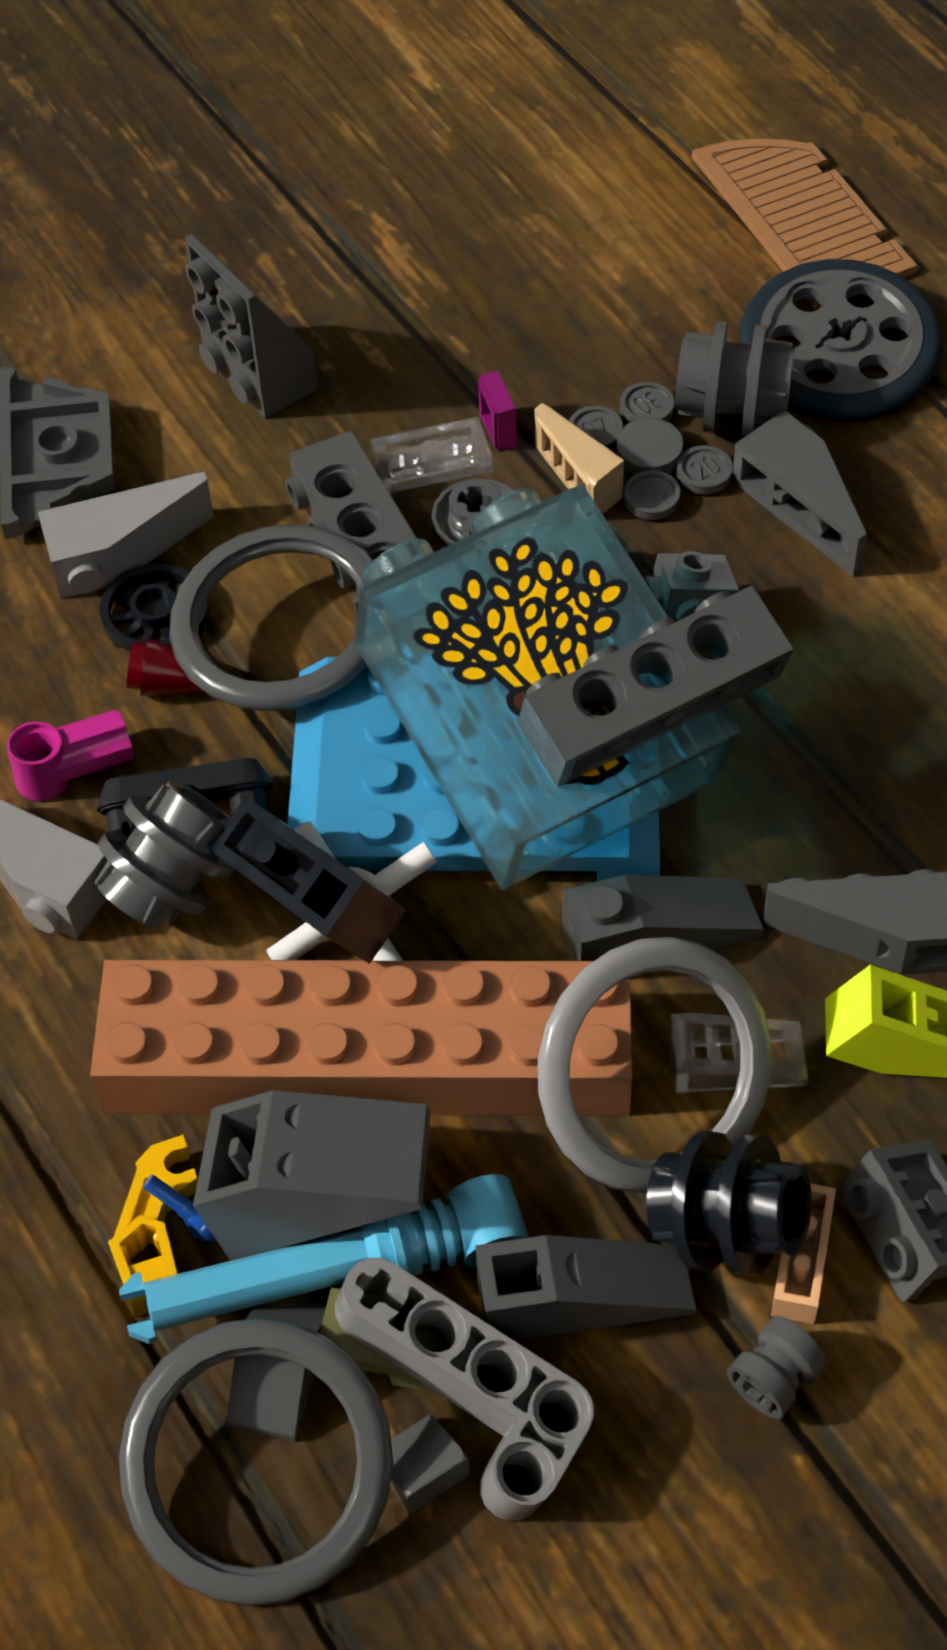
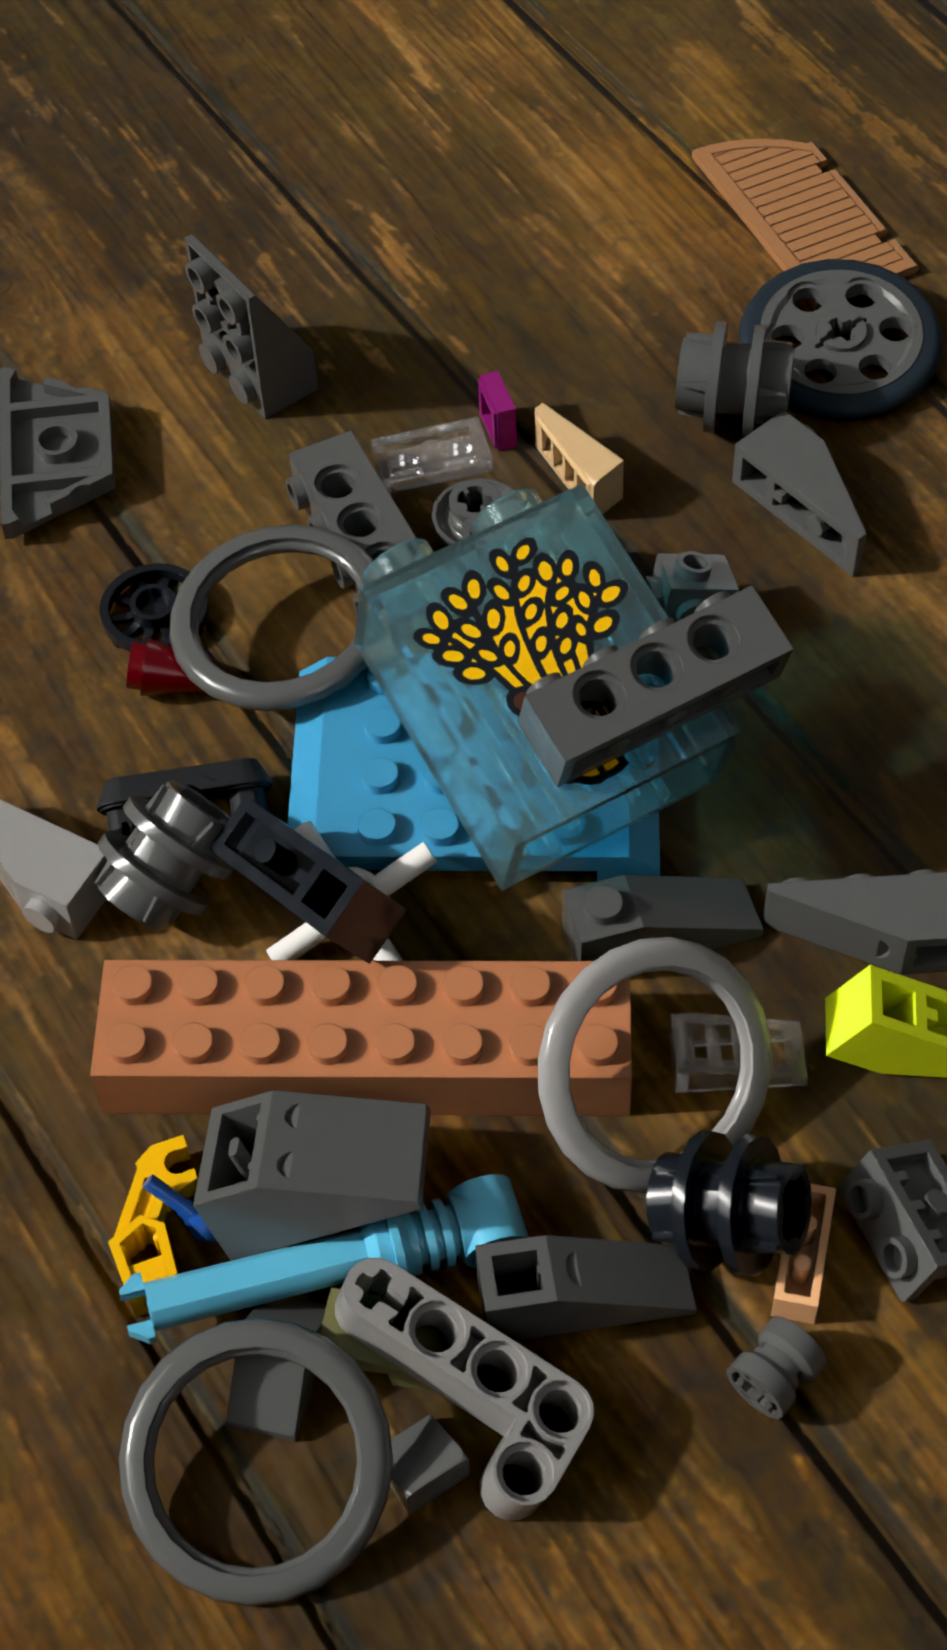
(49, 756): dark pink piece -> none
(123, 530): light grey slope -> none
(654, 451): dark grey piece -> none

